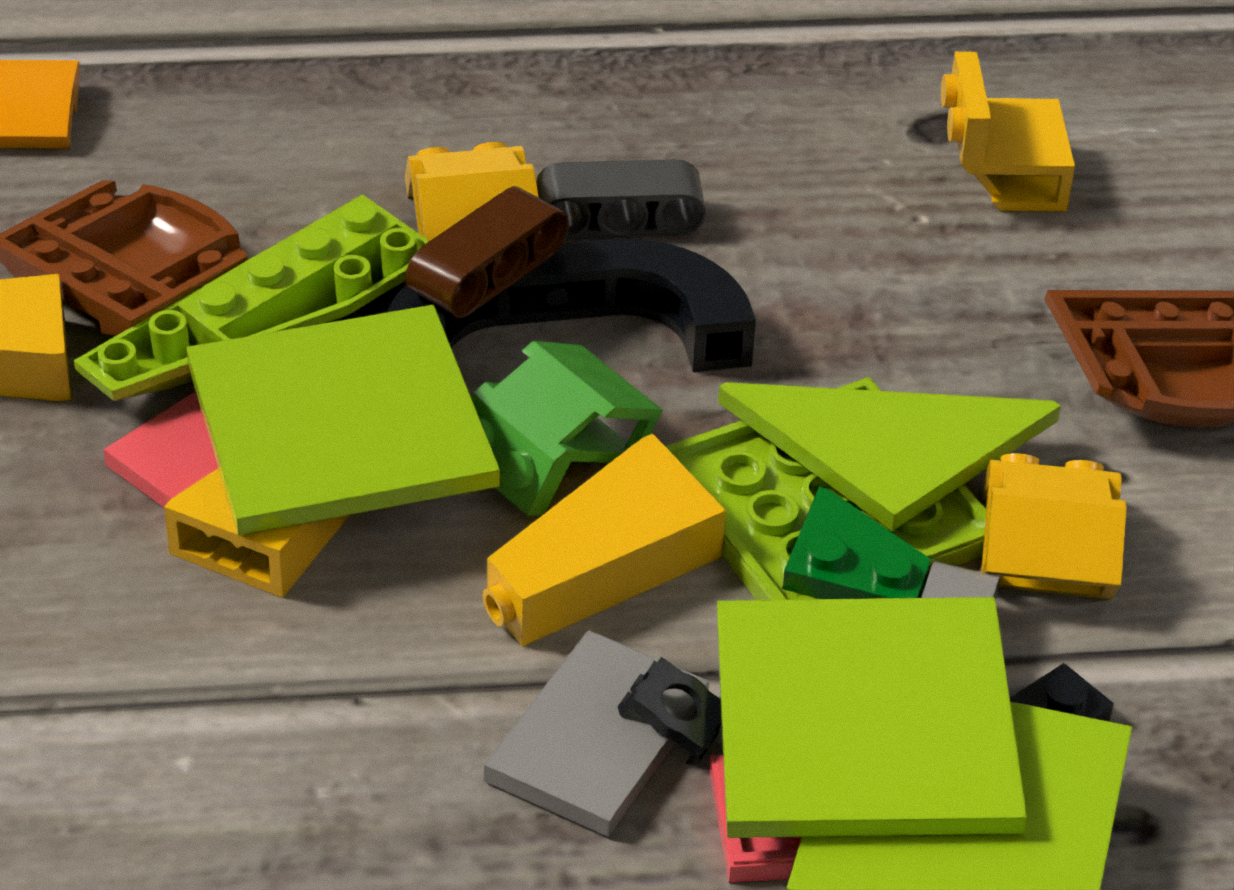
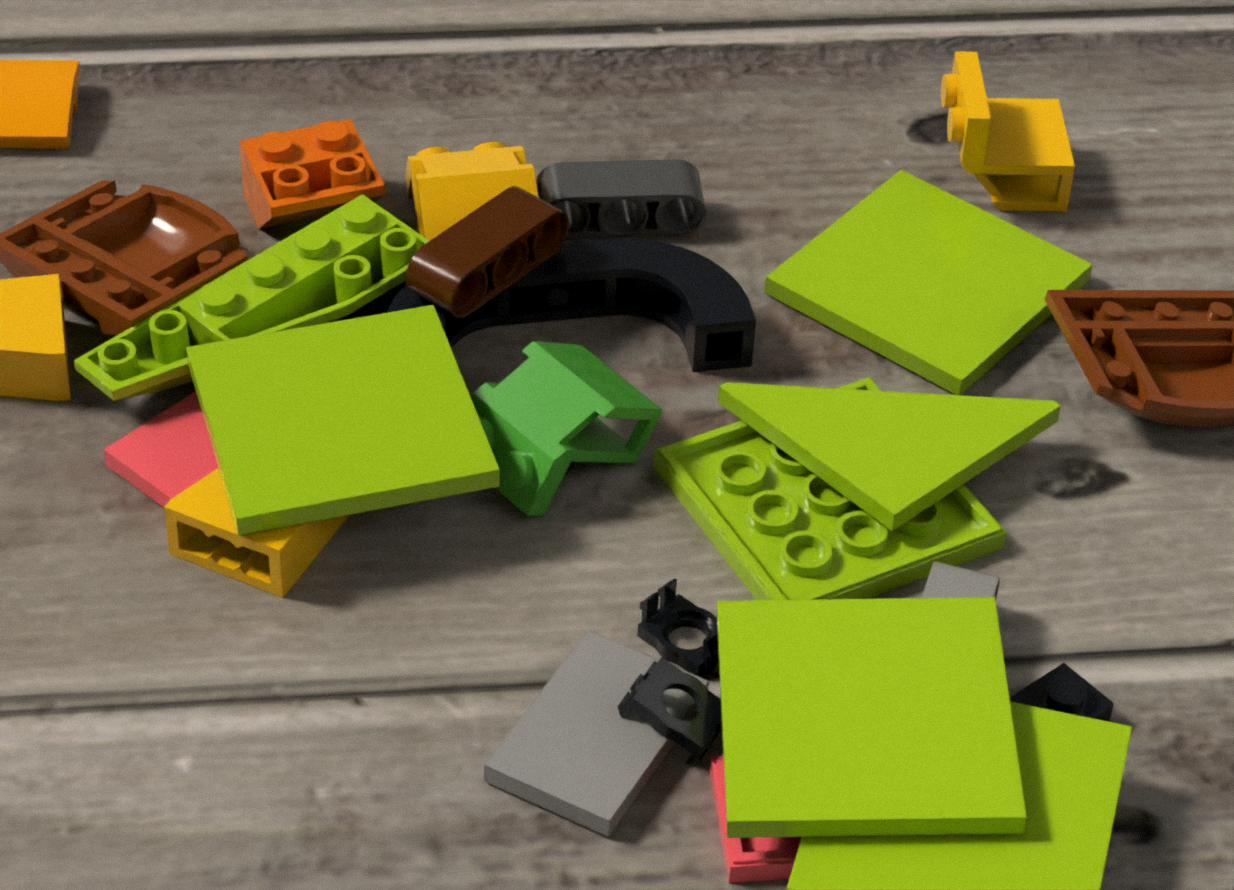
(306, 172): none -> orange slope
(604, 544): yellow slope -> none
(673, 614): none -> black piece
(851, 556): green wing -> none
(927, 281): none -> lime tile
(1054, 526): yellow piece -> none

